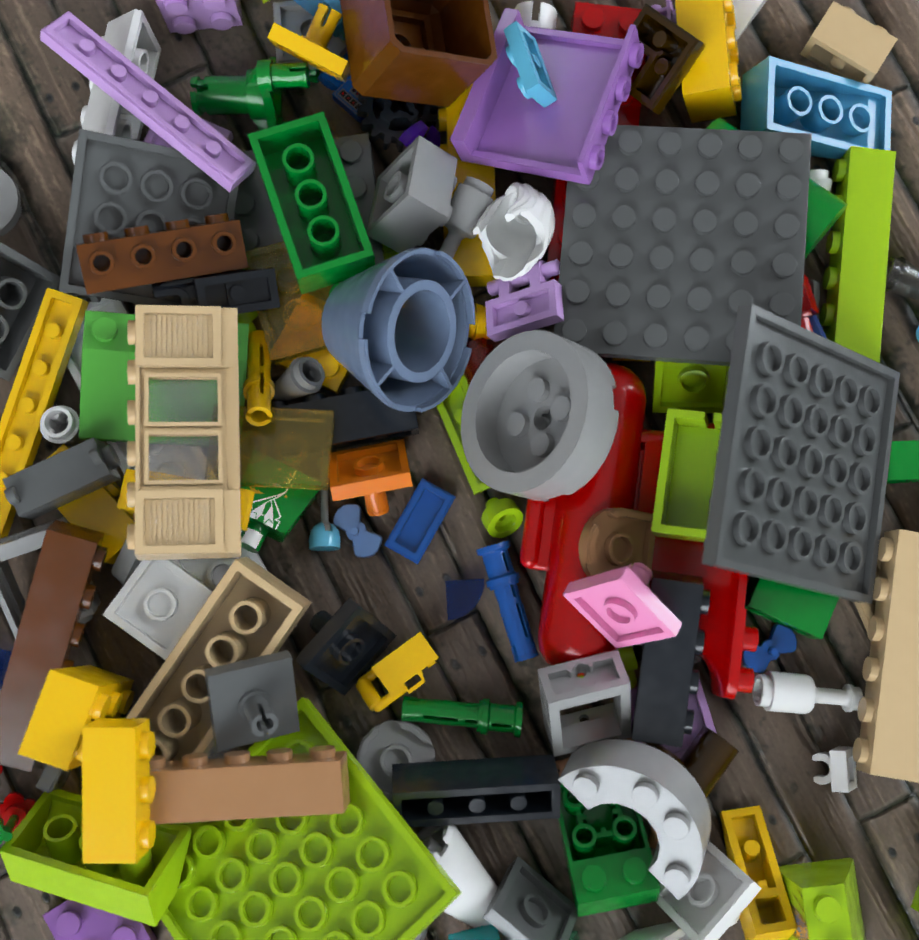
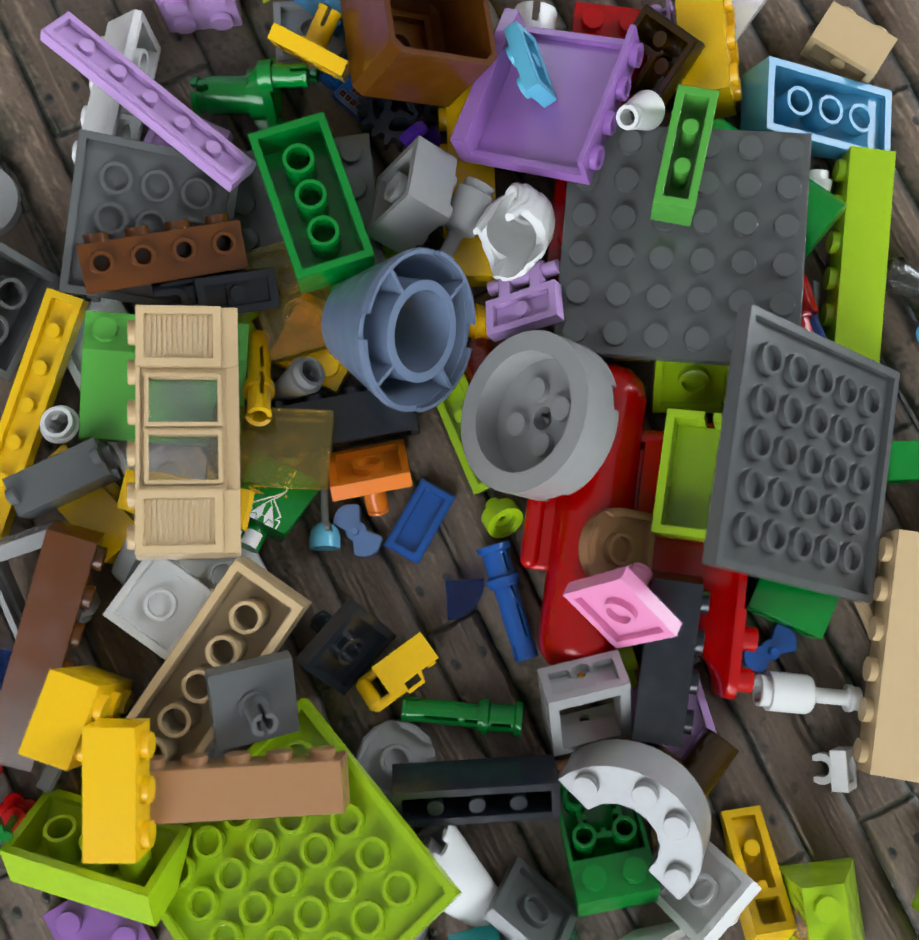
(641, 112): none -> white cone
(684, 155): none -> bright green brick

